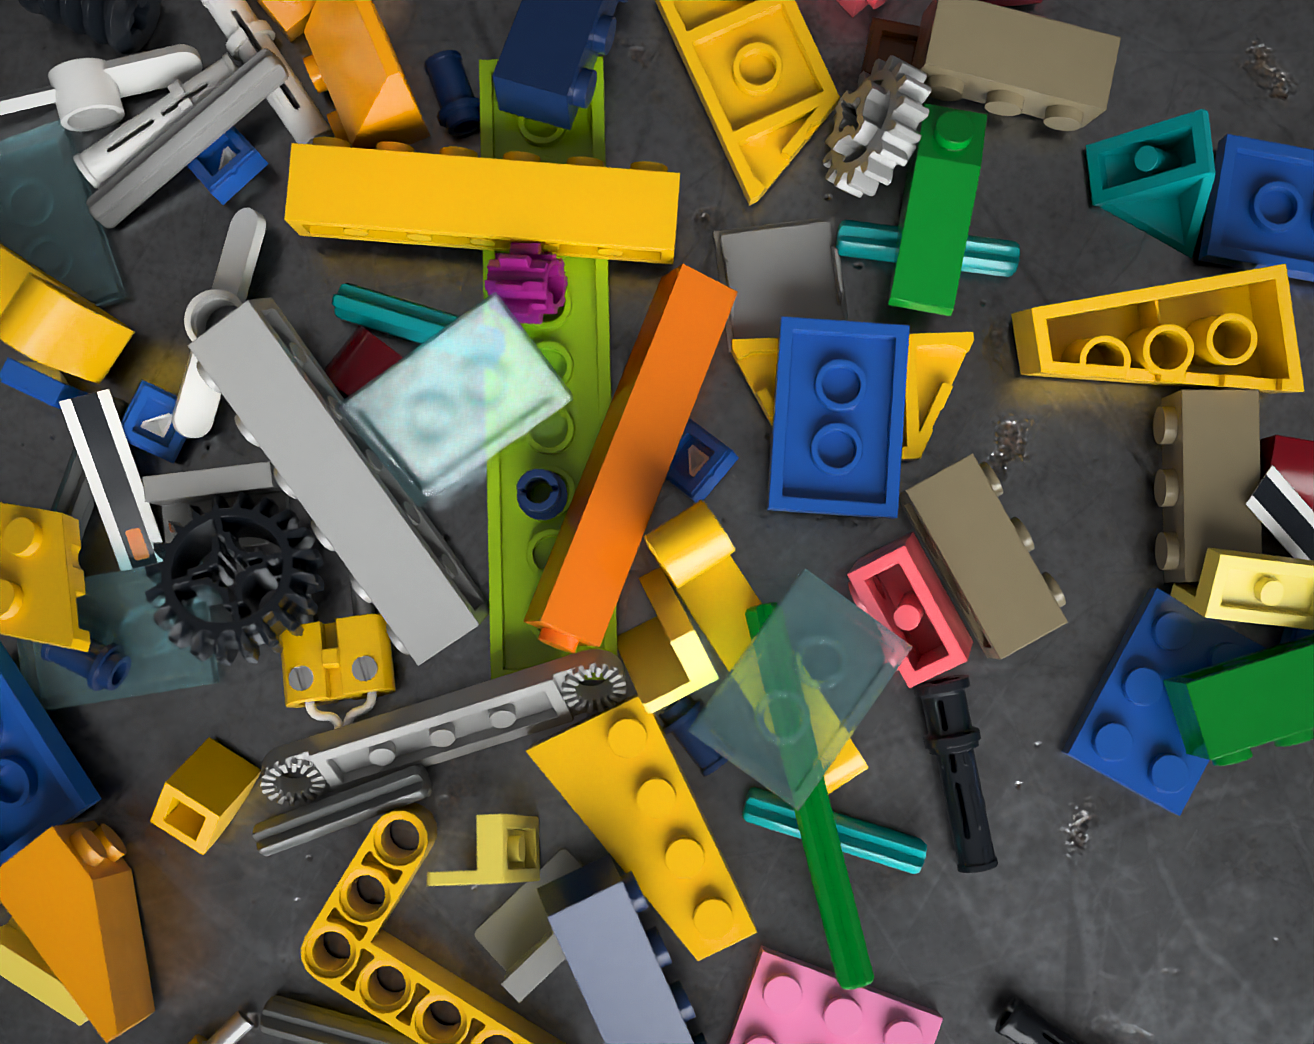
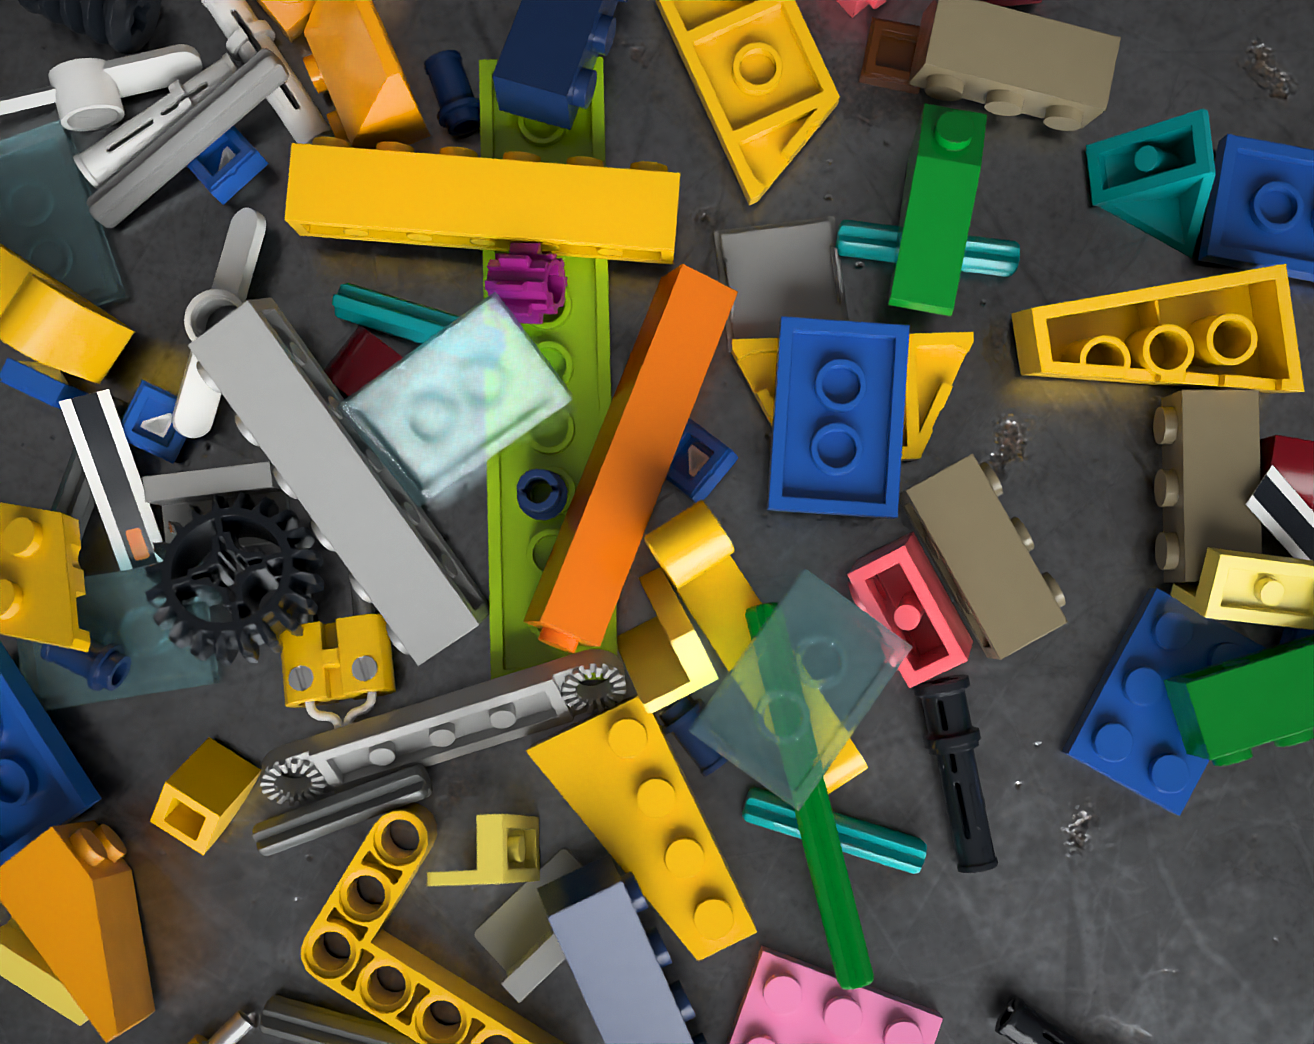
(876, 126): light grey gear -> none

